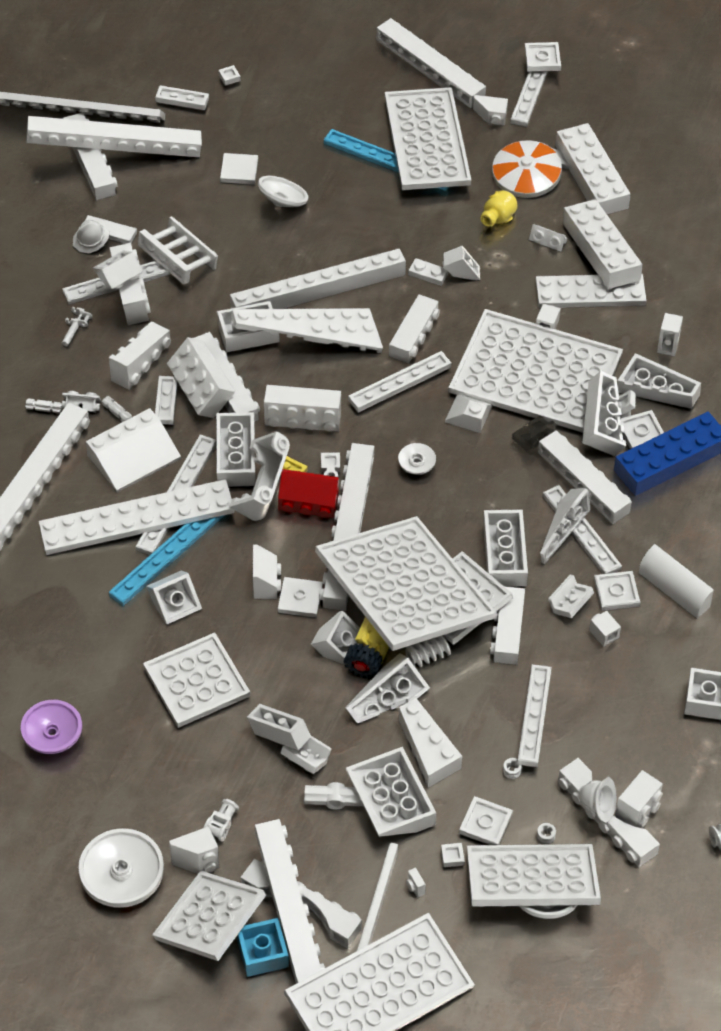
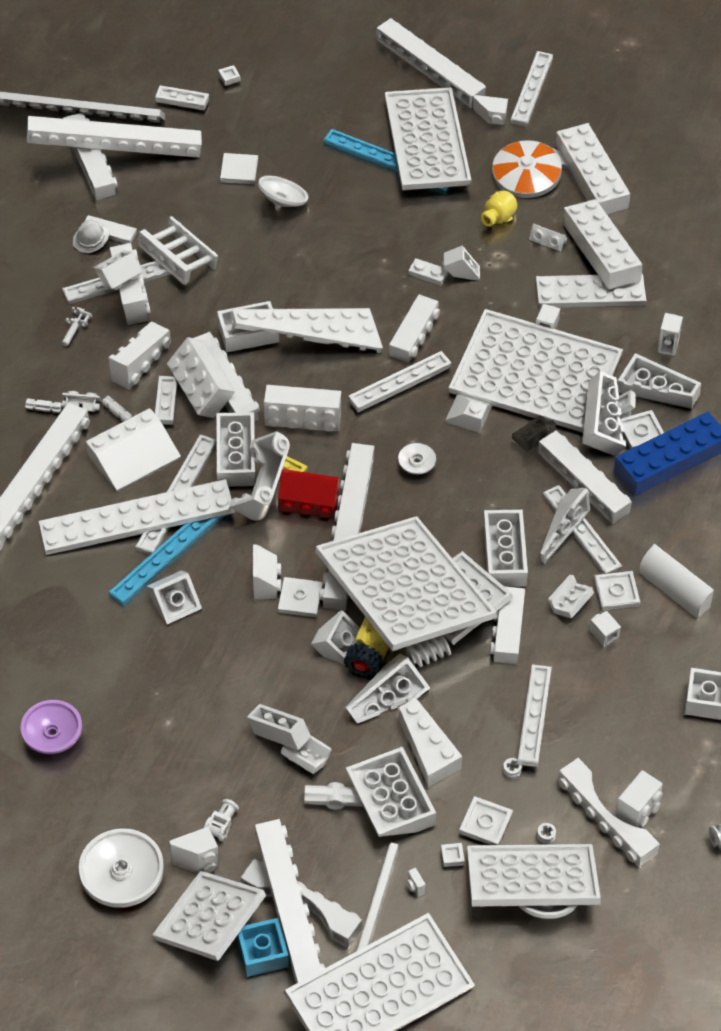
(196, 680): white plate -> none
(325, 281): white brick -> none
(330, 463): white plate -> none
(543, 56): white plate -> none
(599, 798): white piece -> none

